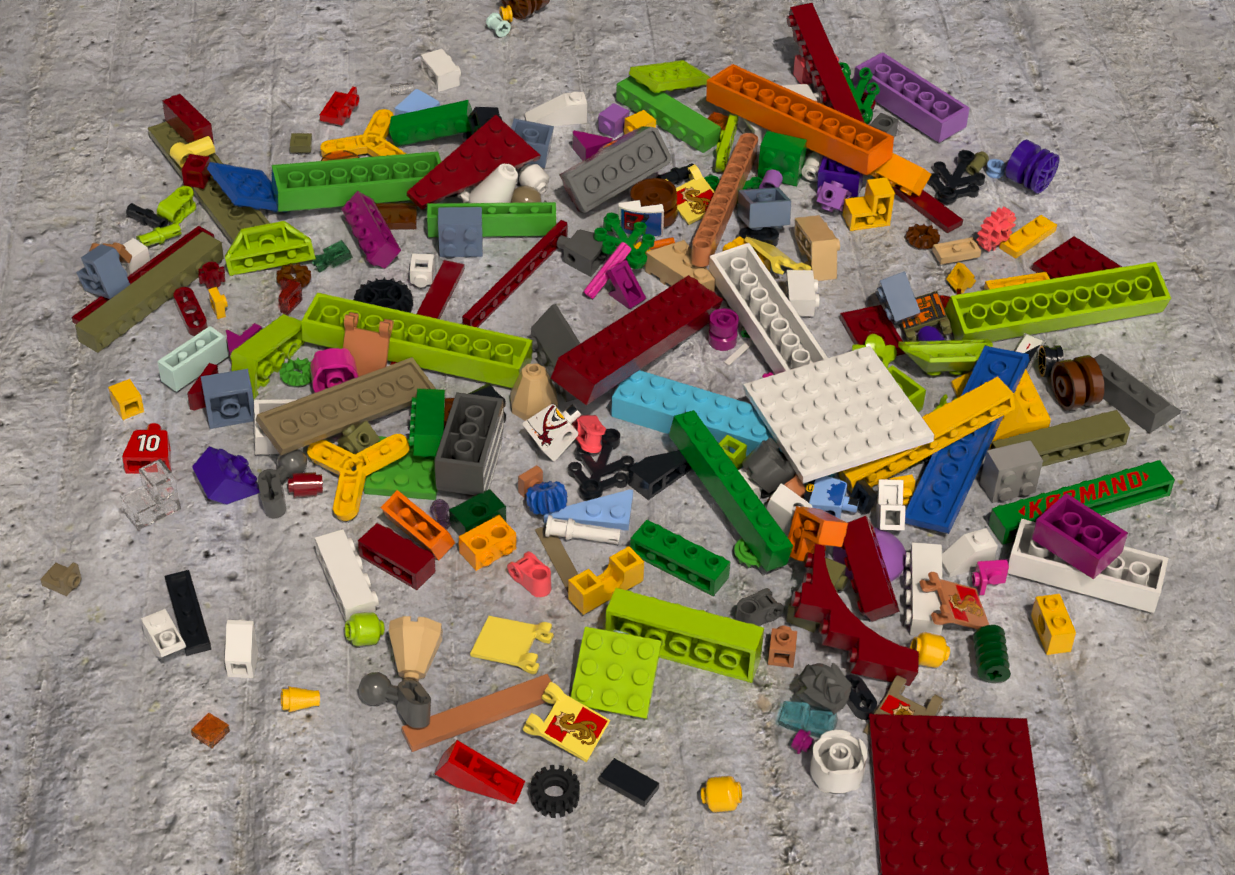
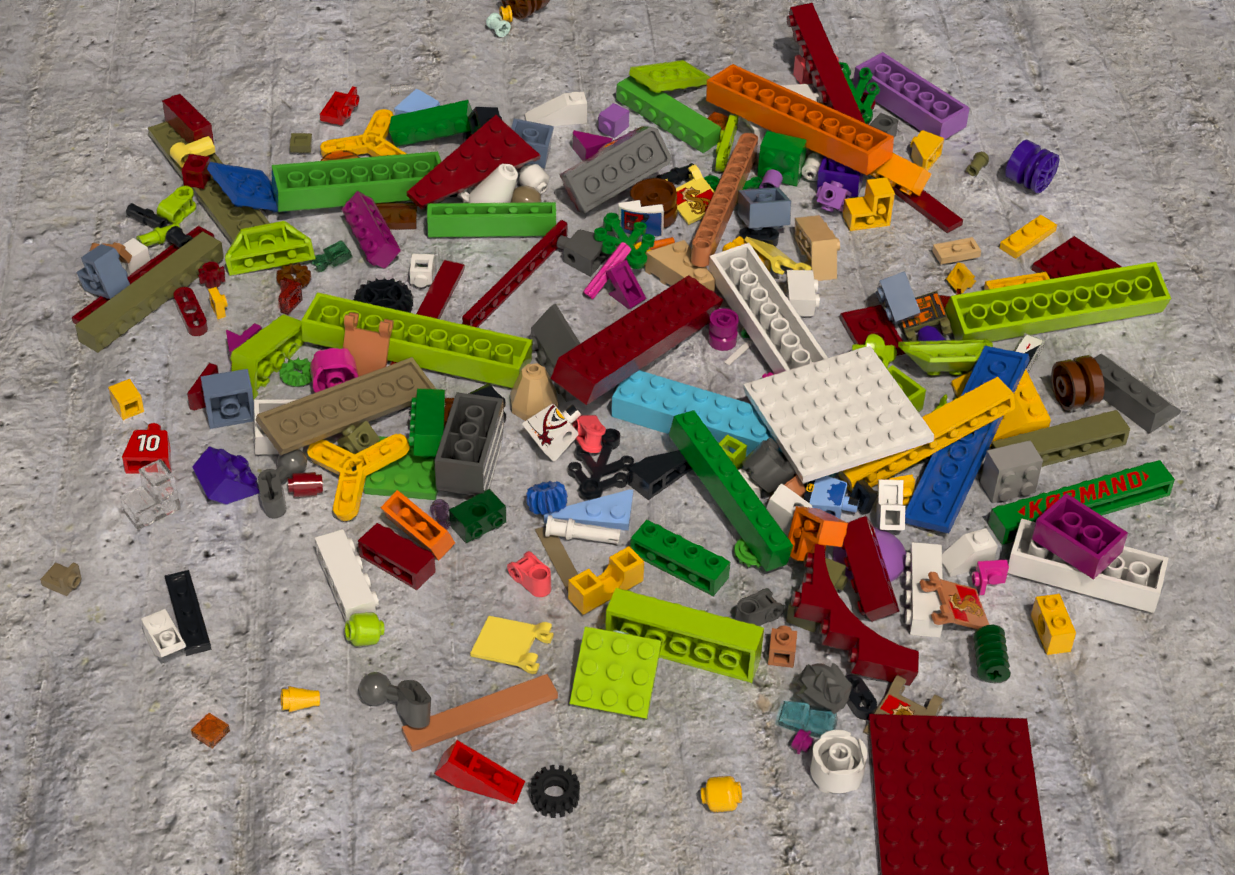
(177, 237): none -> black bush
(191, 358): light aqua brick -> none
(240, 649): white slope -> none
(414, 645): tan cone -> none
(440, 70): white brick -> none
(460, 231): sand blue brick -> none
(487, 542): light orange brick -> none
(528, 479): nougat plate -> none
(568, 724): flag -> none
(629, 782): black tile -> none
(638, 120): yellow brick -> none
(926, 149): none -> yellow slope
(926, 241): reddish brown gear -> none
(931, 648): yellow head -> none
(948, 193): black plant -> none
(995, 168): light blue bush -> none
(996, 228): coral gear -> none
(1048, 357): black wheel -> none

